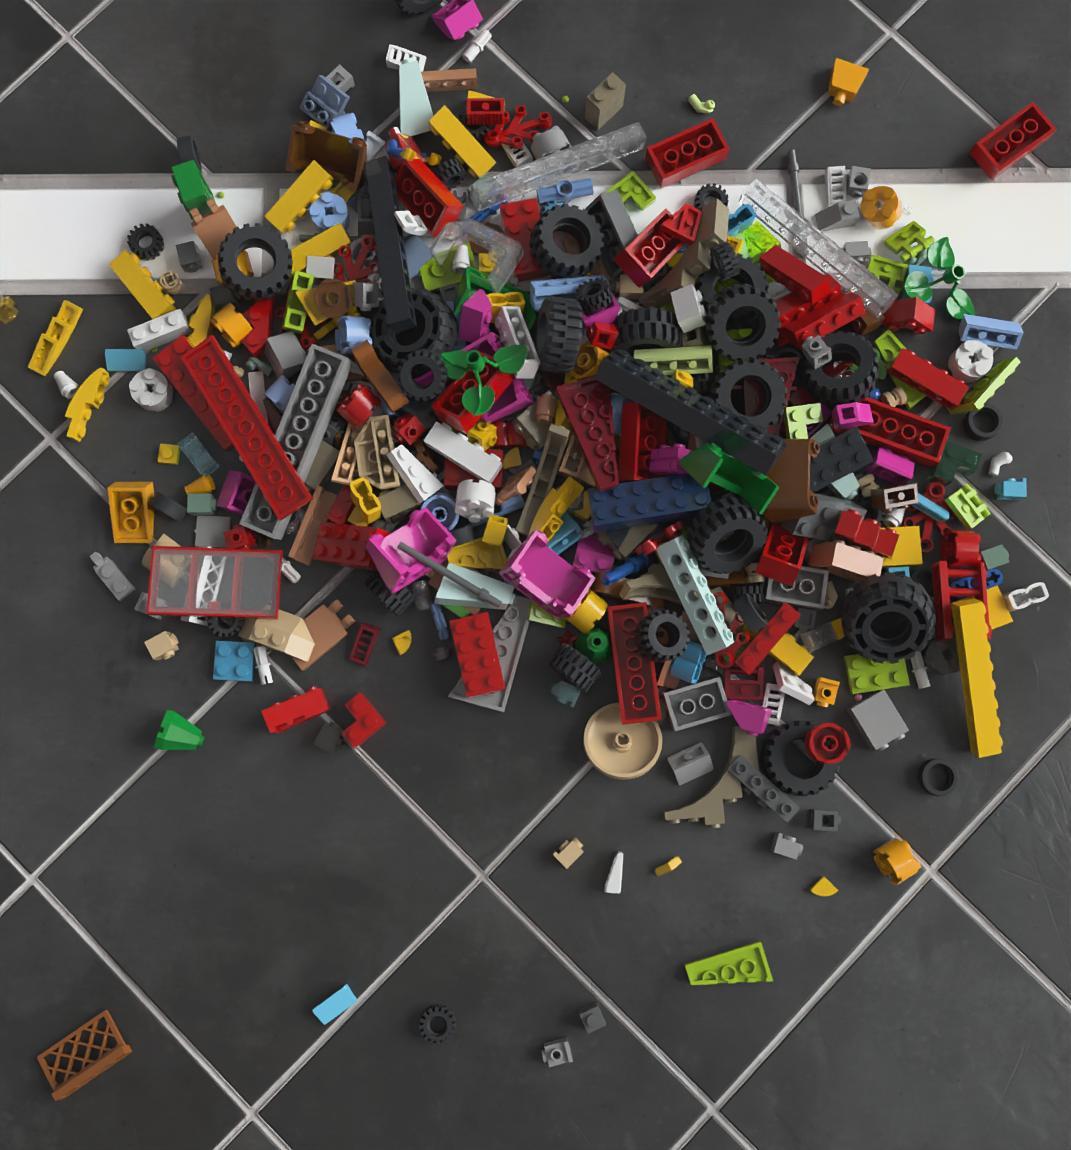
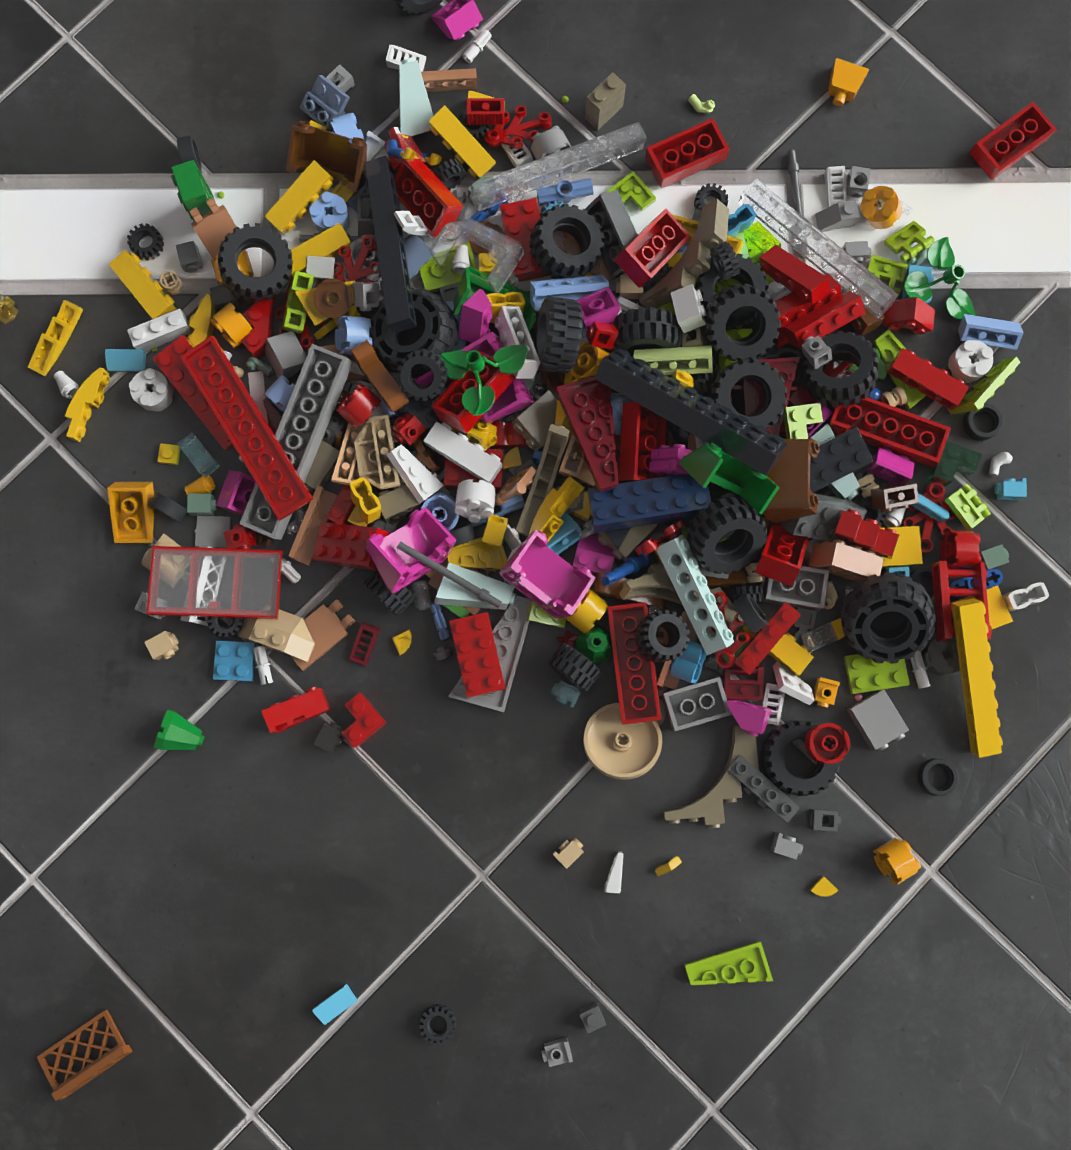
(112, 576): light grey hinge -> none
(546, 409): nougat brick -> none
(594, 295): black tyre -> none
(683, 224): red wing -> none
(690, 763): light grey panel -> none
(851, 415): dark pink slope -> none

